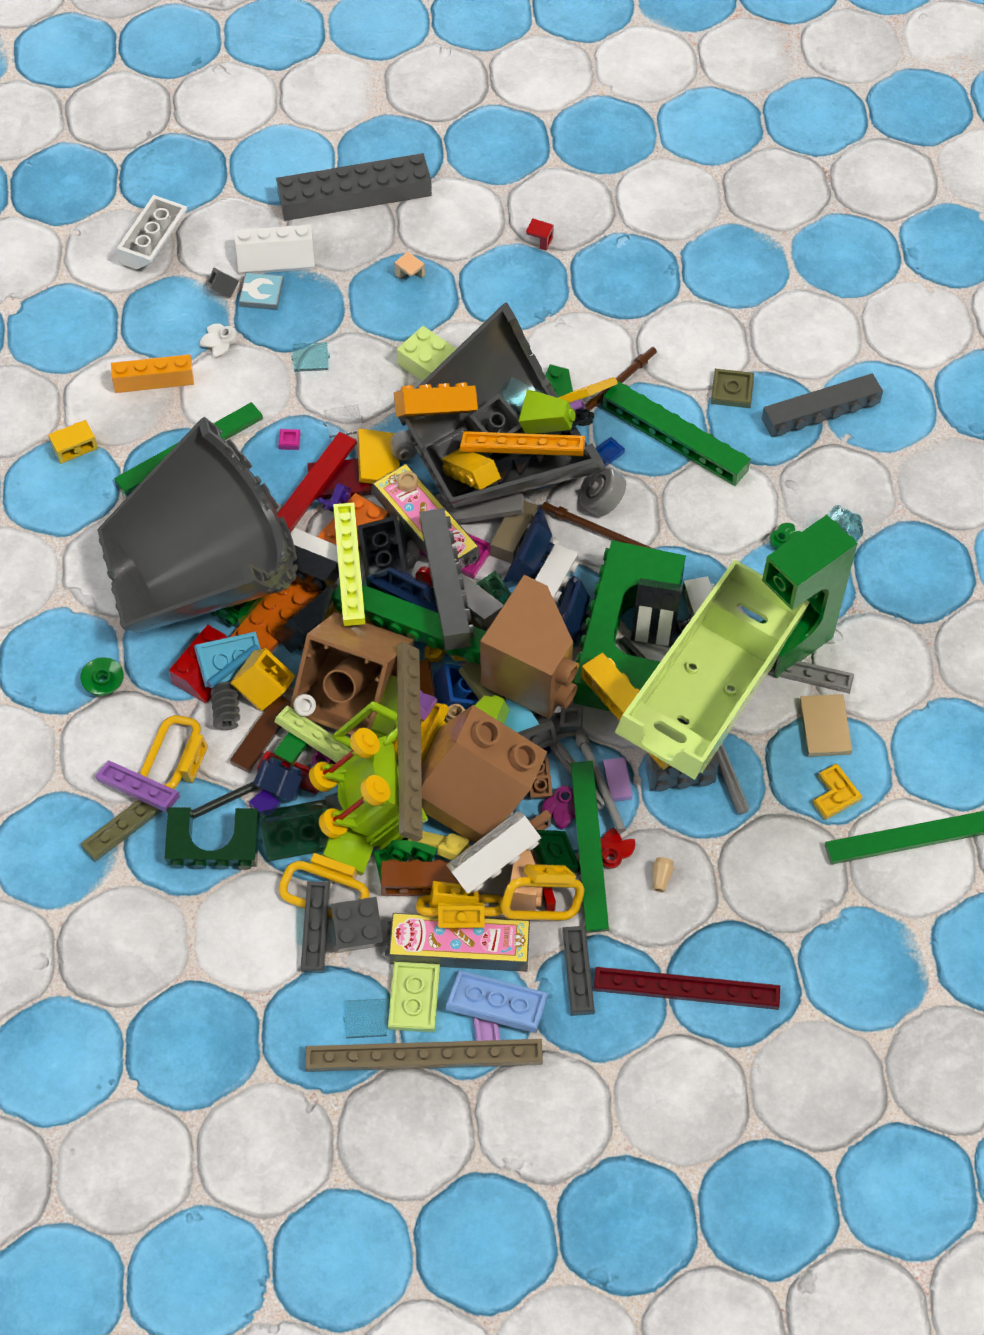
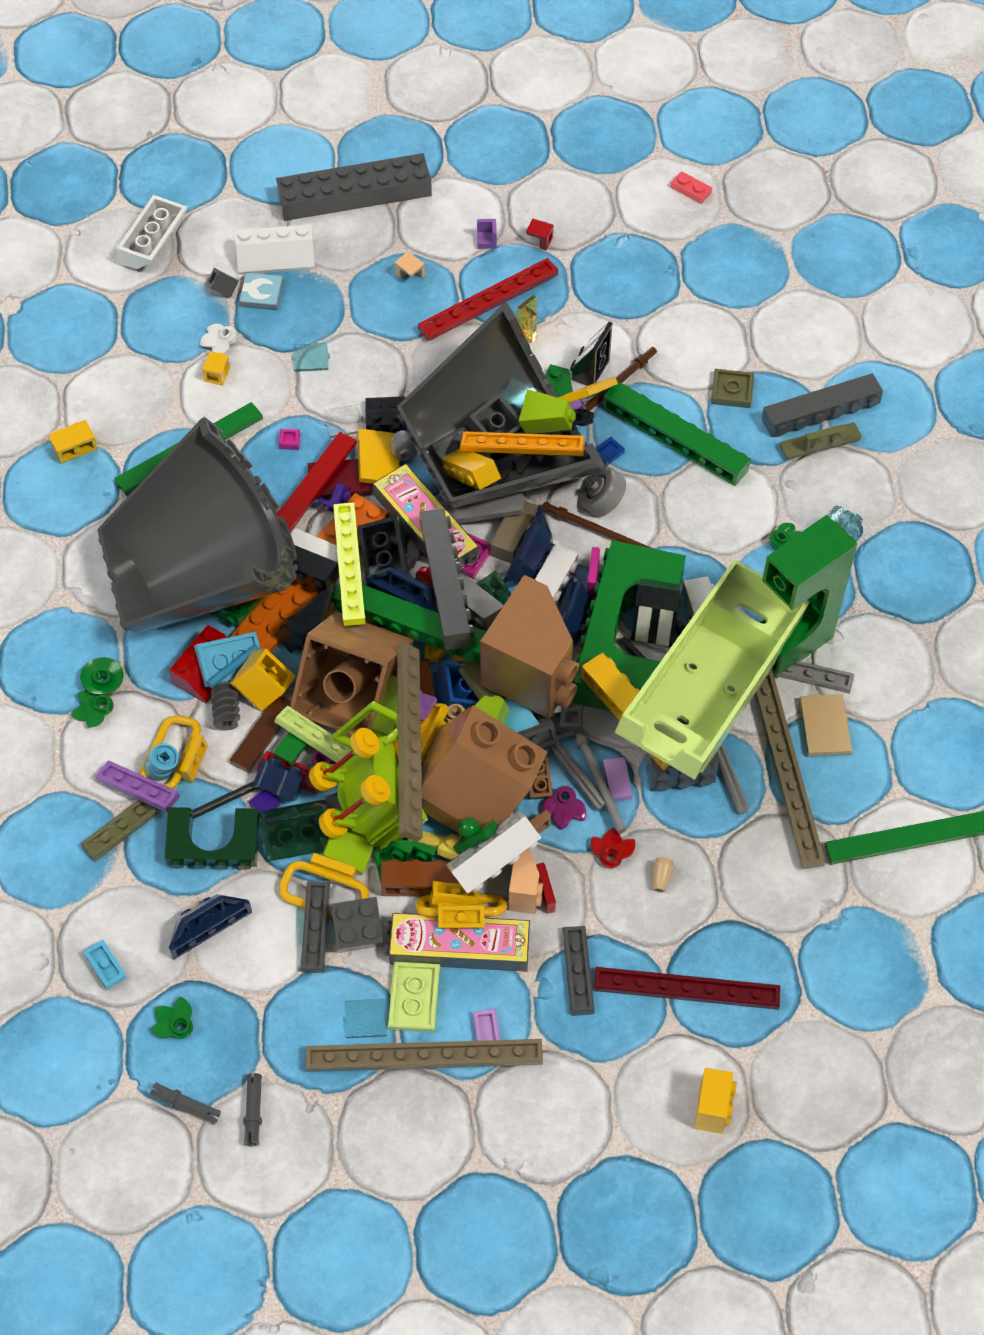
(90, 708): none -> green plate
(105, 964): none -> medium azure plate
(152, 373): light orange brick -> none
(161, 761): none -> medium azure wheel
(171, 1018): none -> green plate
(176, 1099): none -> dark grey pin
(206, 921): none -> dark blue wedge
(216, 368): none -> yellow brick
(252, 1119): none -> dark grey pin
(304, 704): white tile -> none
(382, 414): none -> black plate
(407, 481): tan tile -> none
(423, 353): yellowish green brick -> none
(435, 401): light orange brick -> none
(472, 833): none -> green tile
(486, 234): none -> medium lavender panel
(487, 299): none -> red plate
(497, 1001): light blue tile -> none
(528, 318): none -> clear yellow panel
(544, 877): yellow bar -> none
(556, 849): dark green tile -> none
(589, 847): green tile -> none
(593, 357): none -> black slope
(593, 572): none -> dark pink tile
(691, 187): none -> coral plate
(715, 1101): none -> yellow brick
(789, 774): none -> dark tan plate
(820, 440): none -> olive bracket
(840, 795): yellow tile -> none

